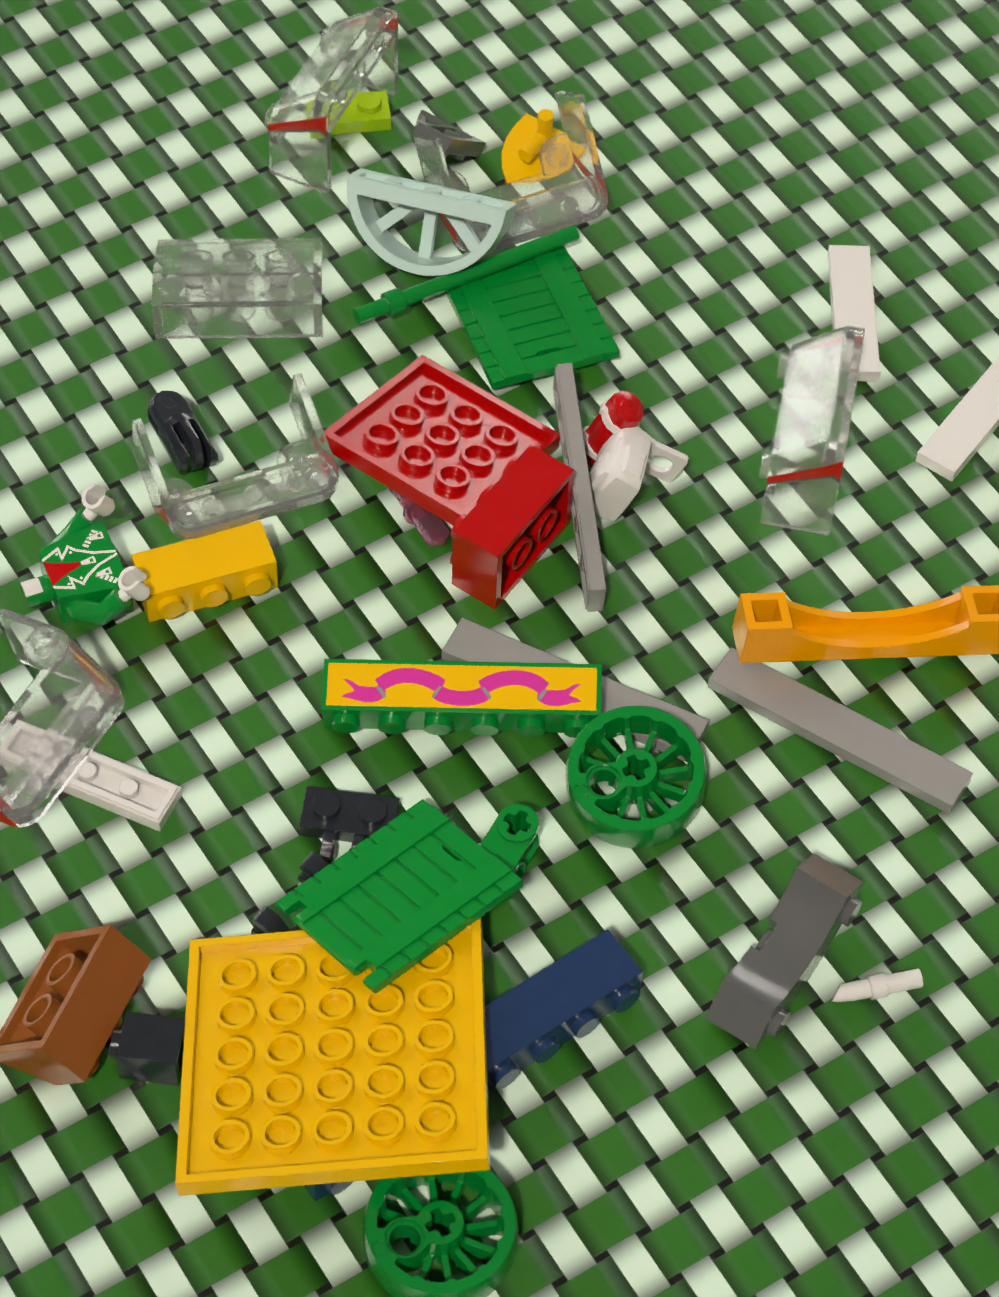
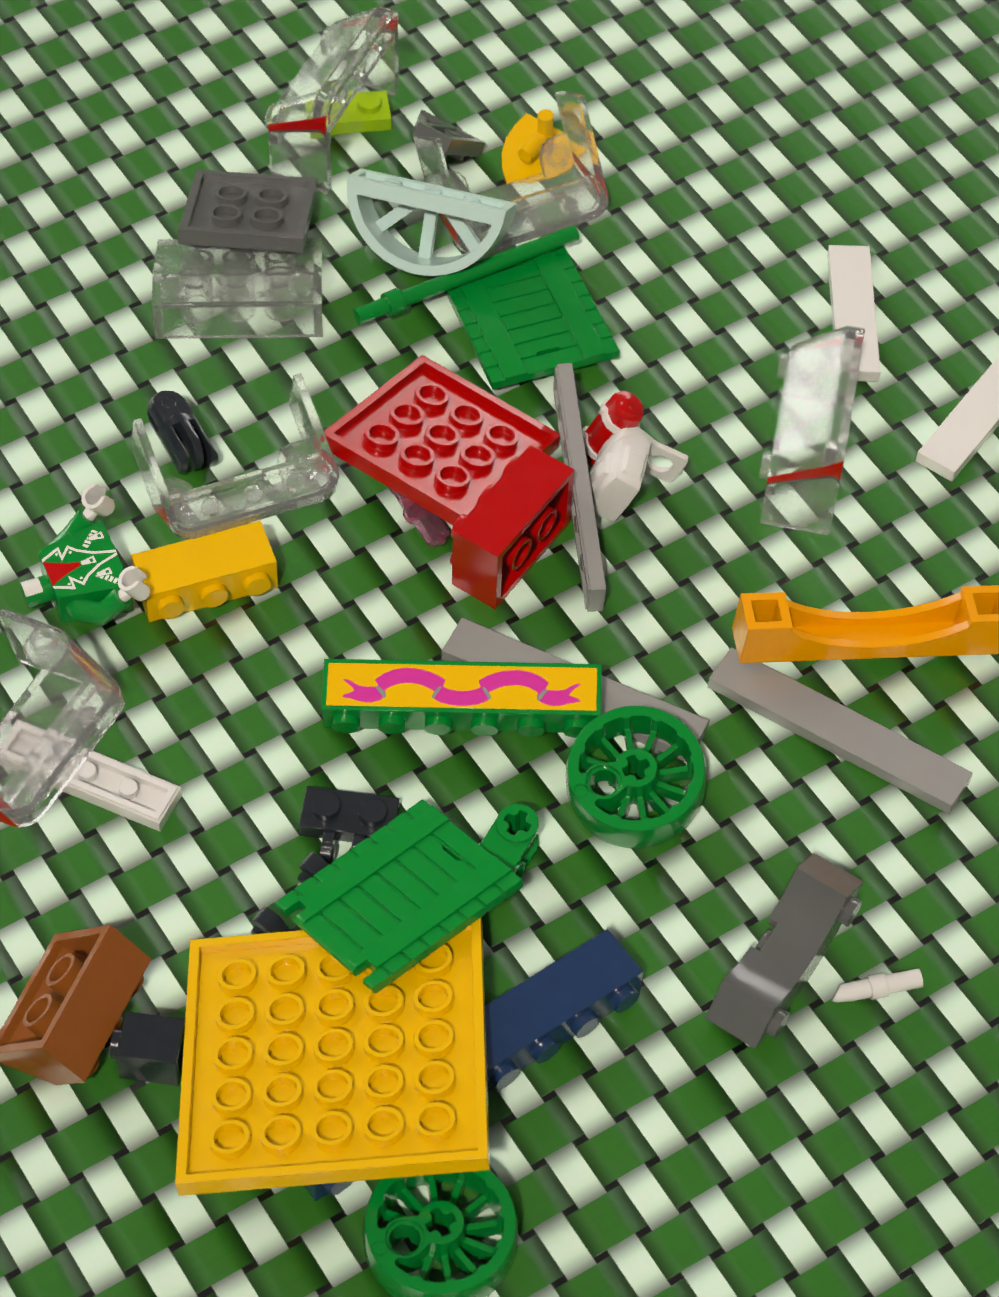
(248, 211): none -> dark grey plate

